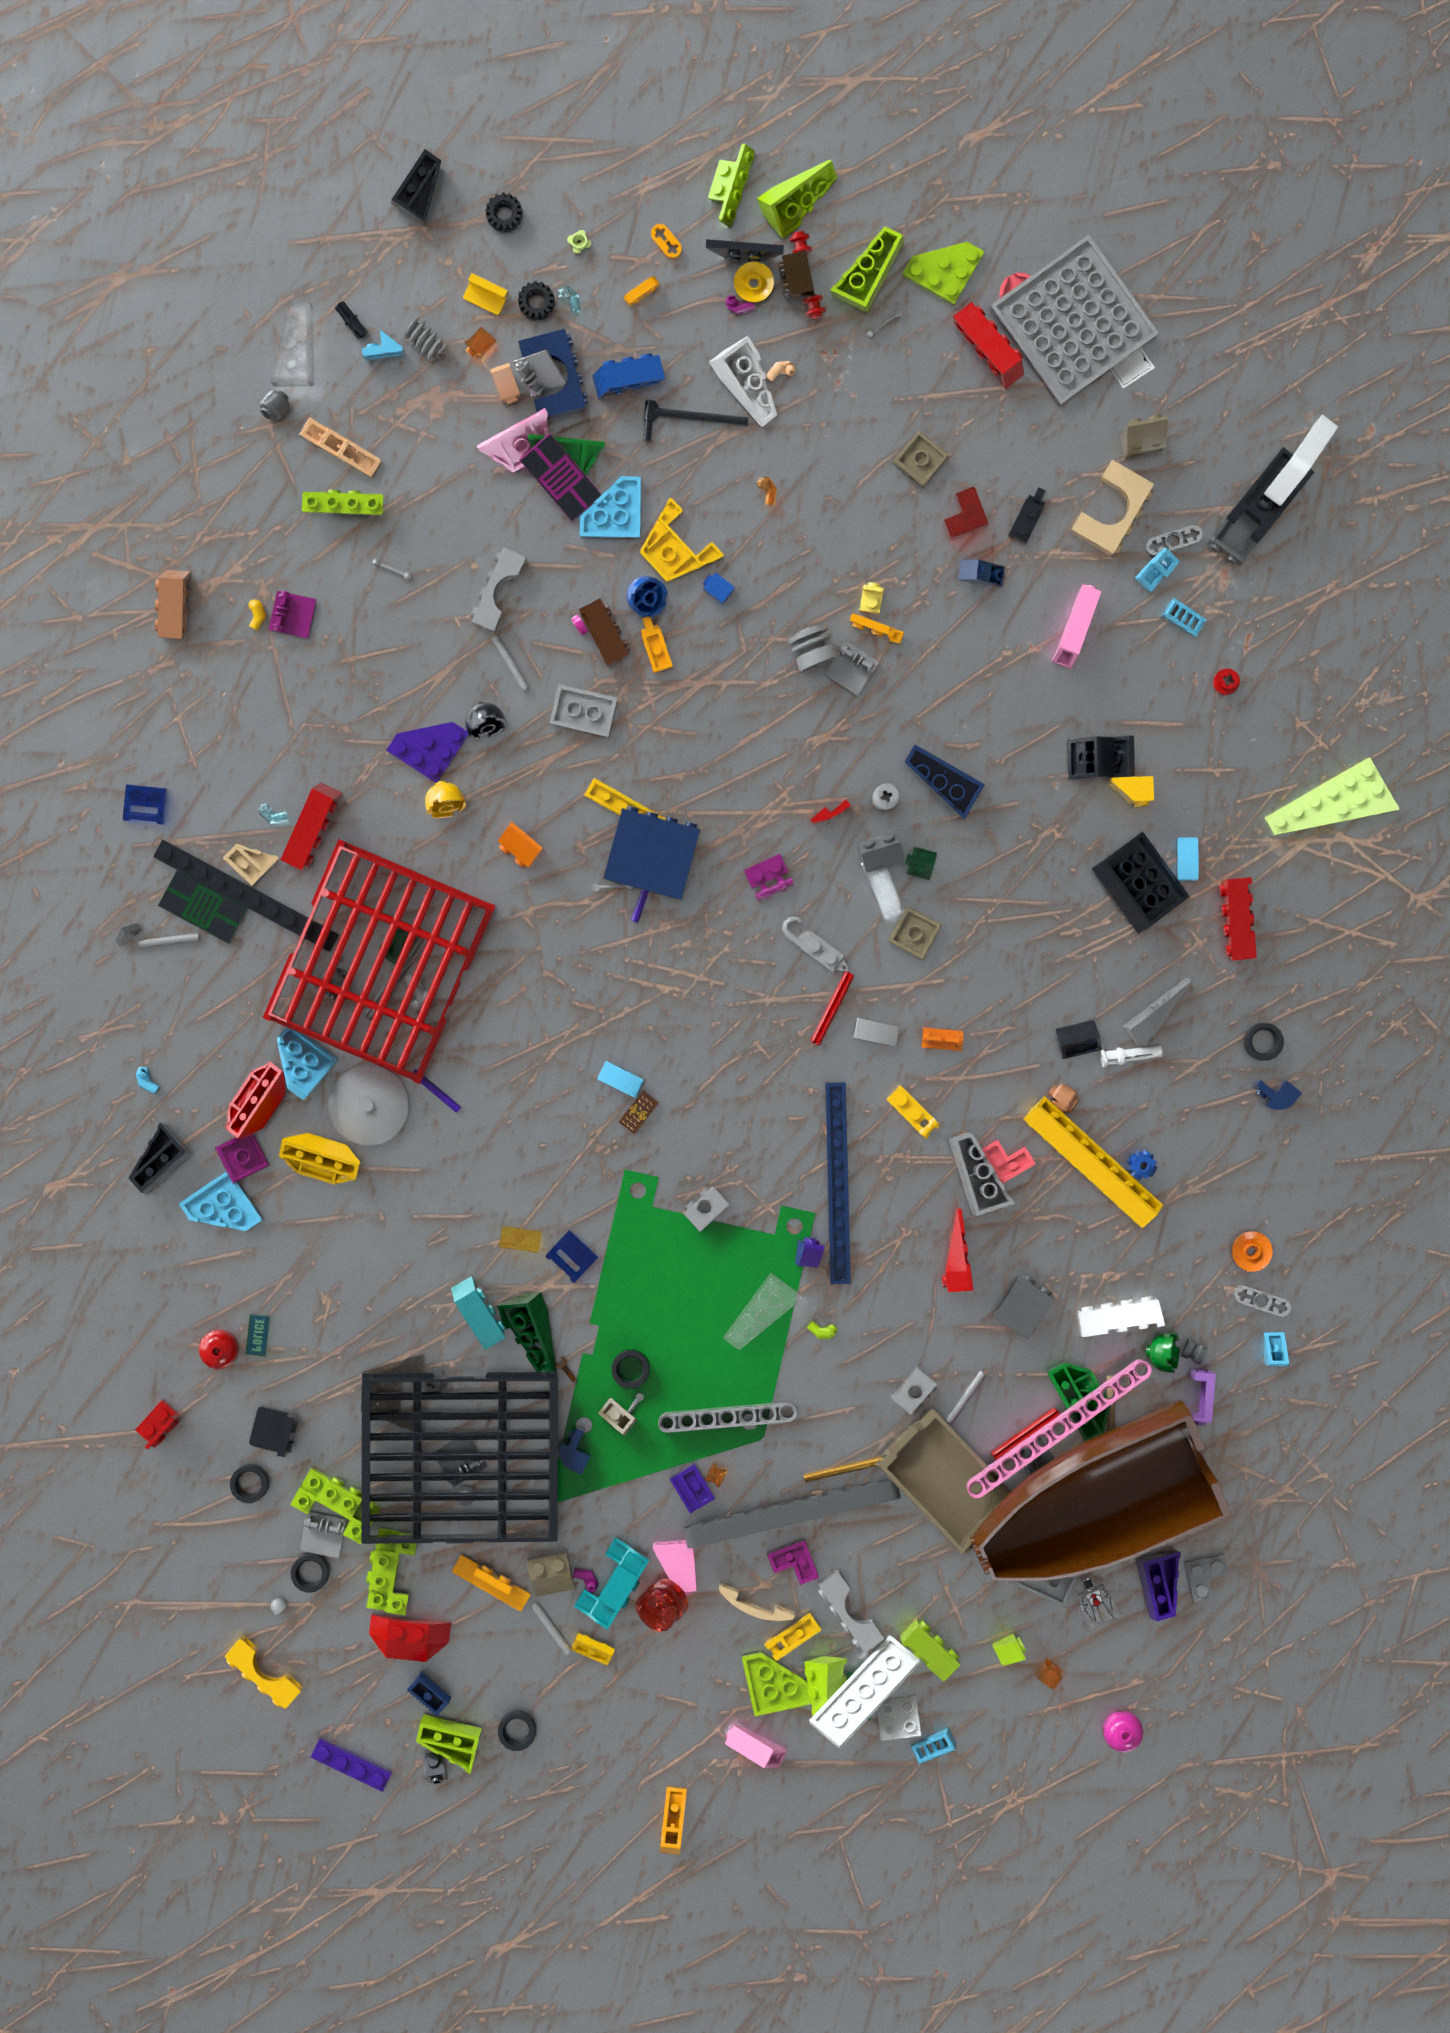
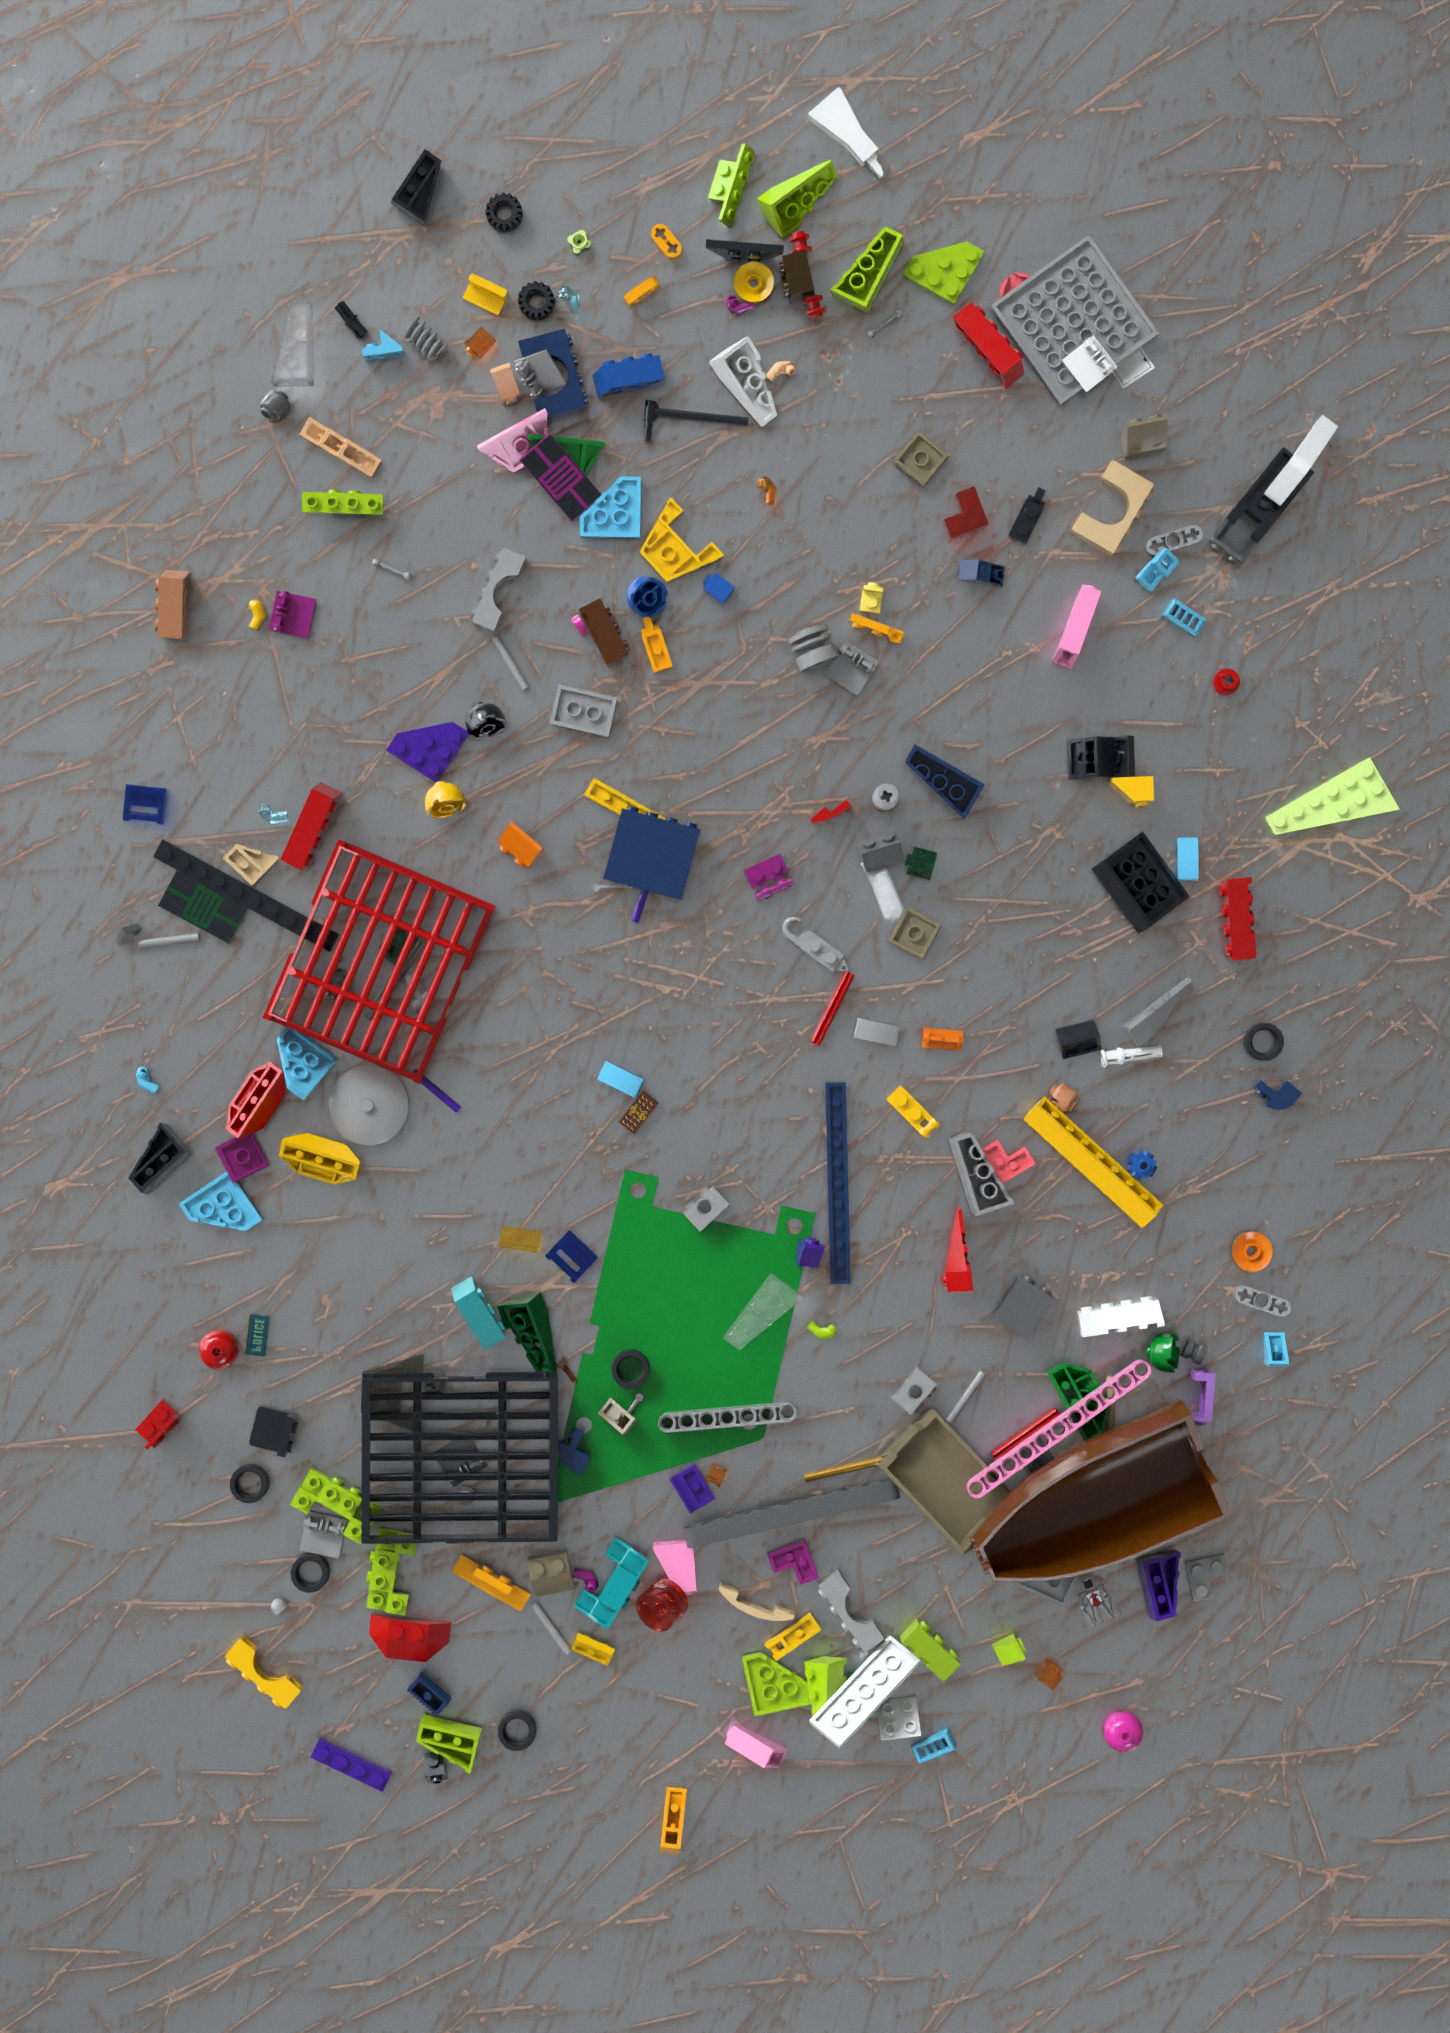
(839, 122): none -> white piece
(1089, 363): none -> white hinge

